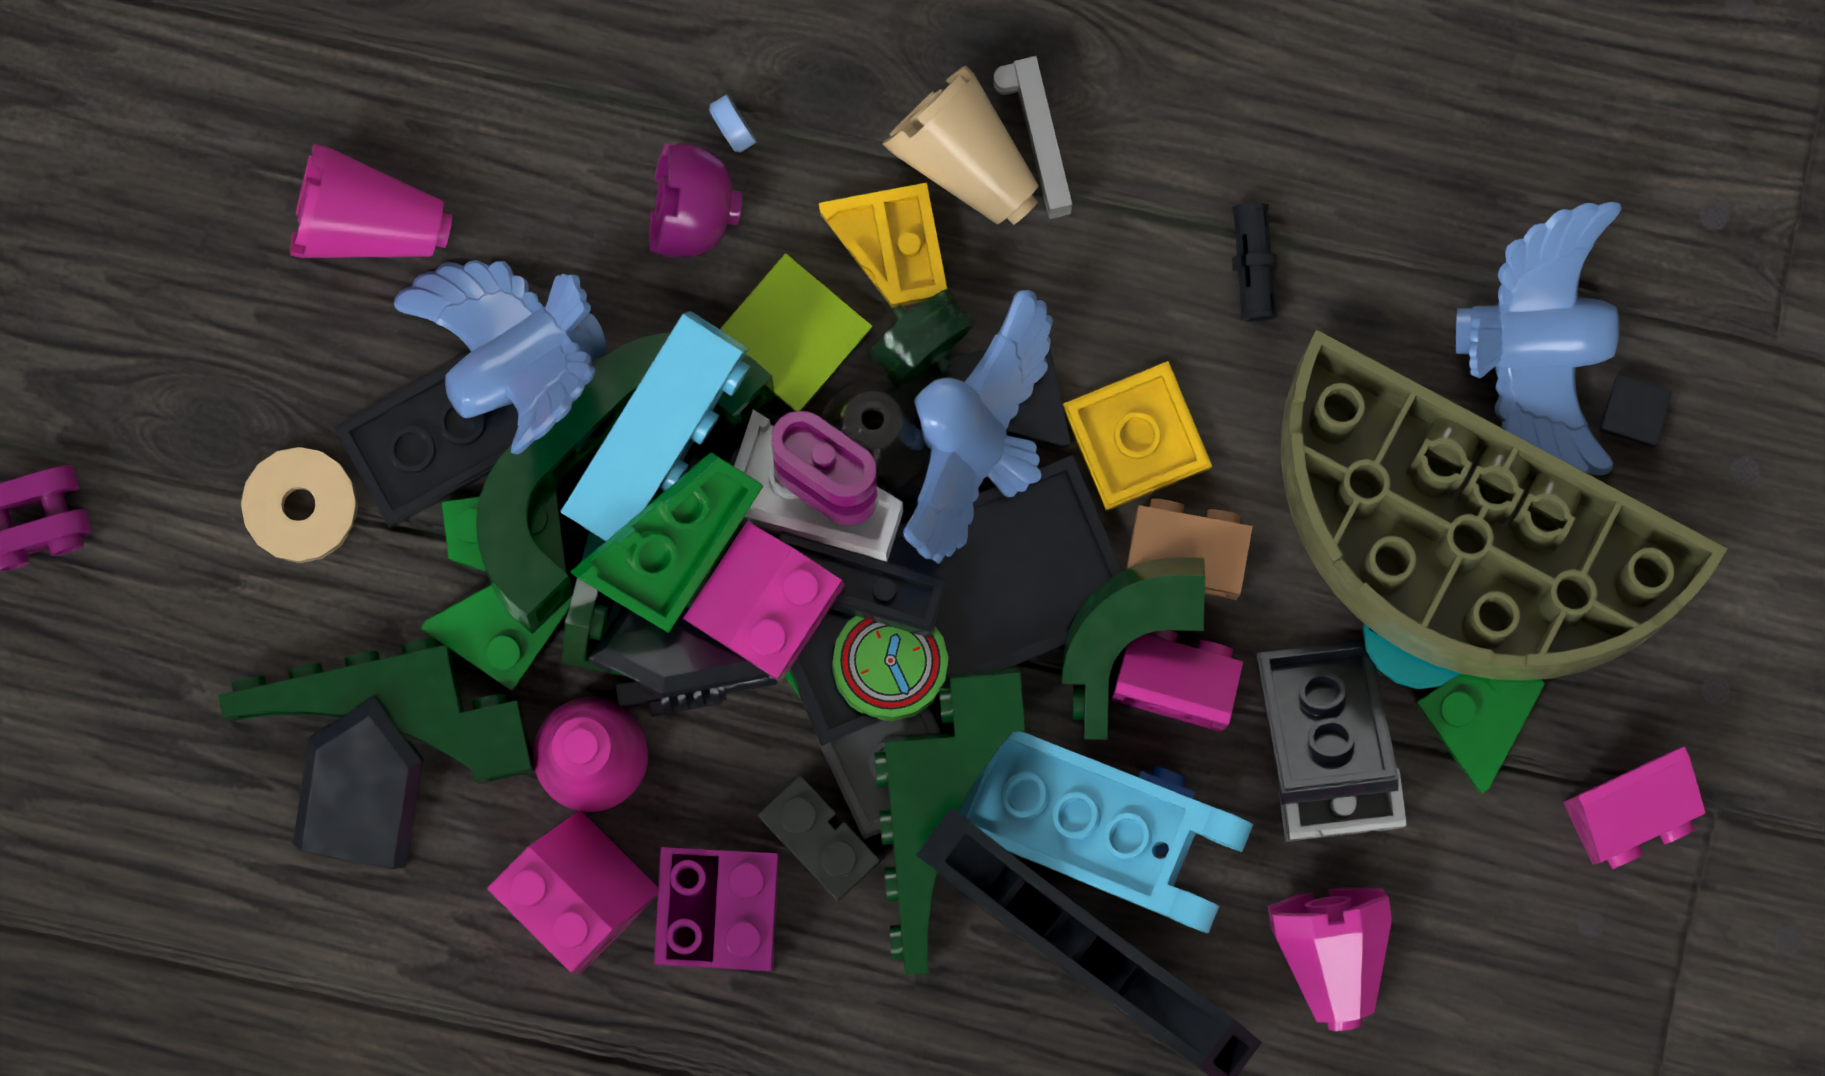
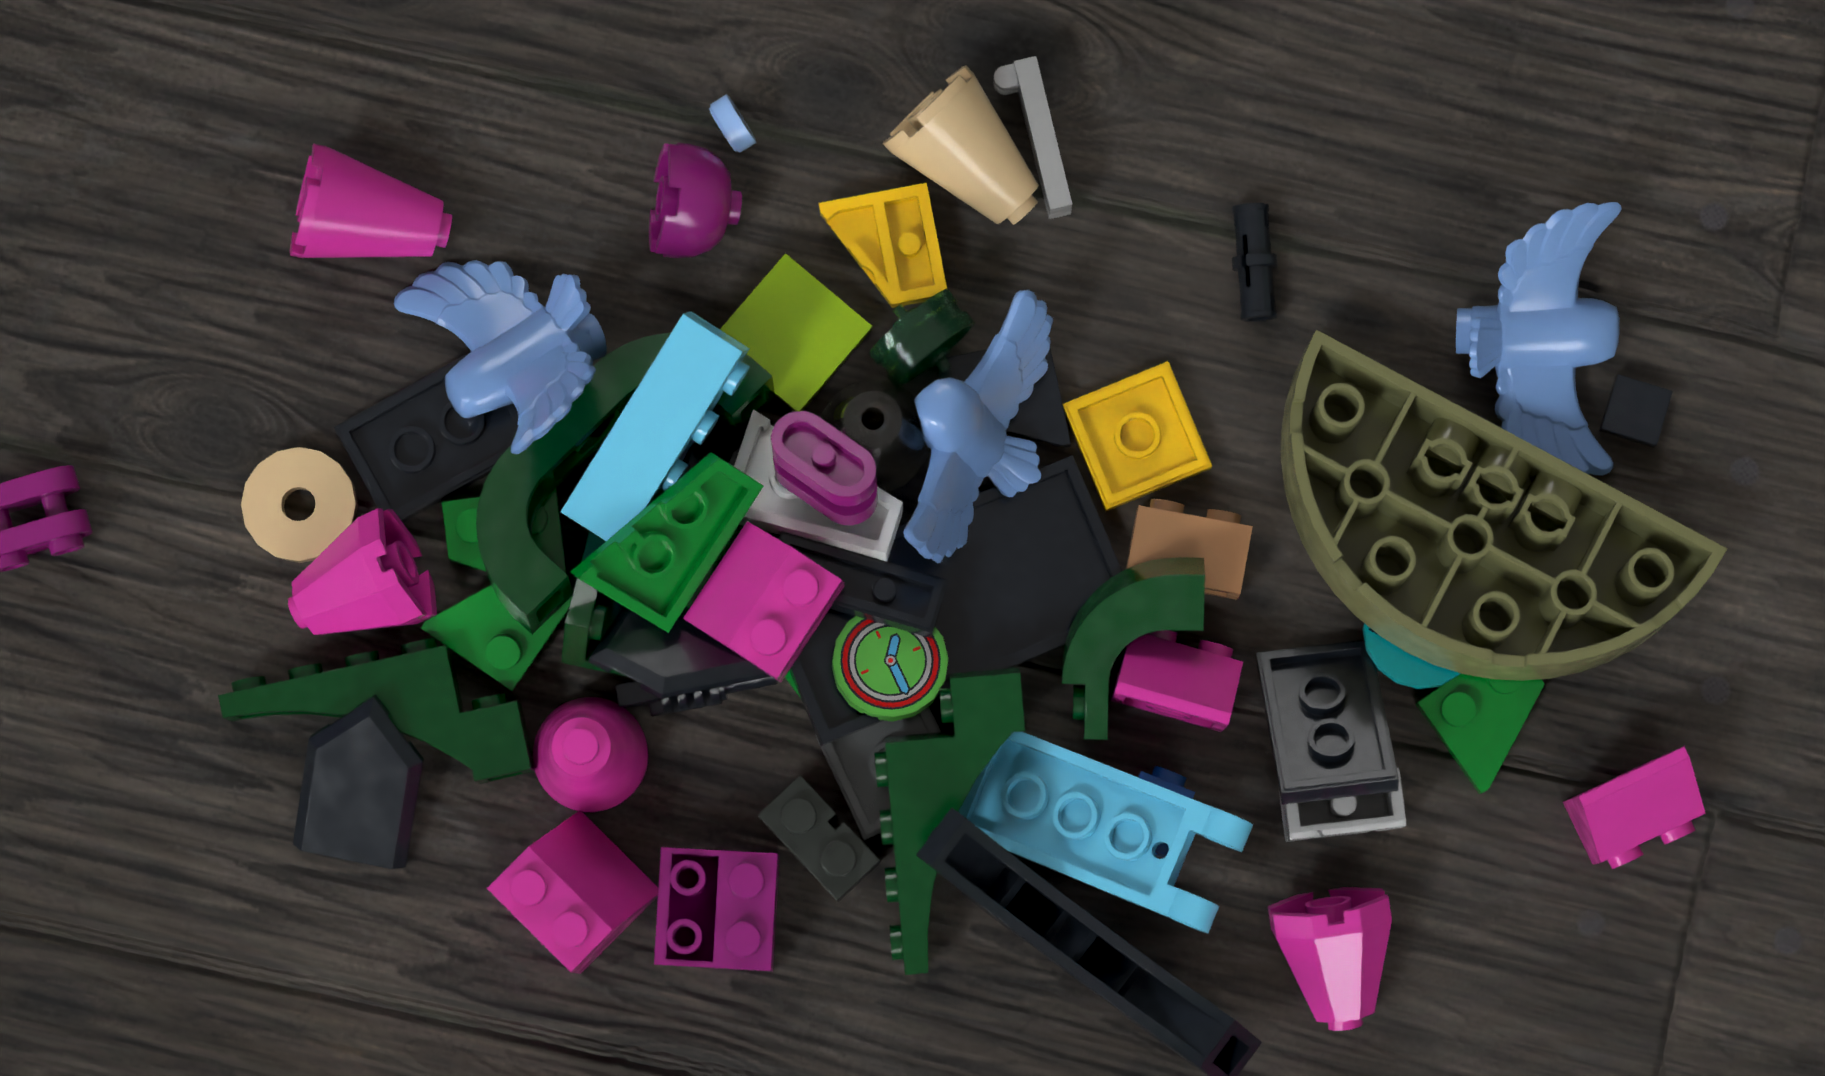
(364, 580): none -> dark pink cone

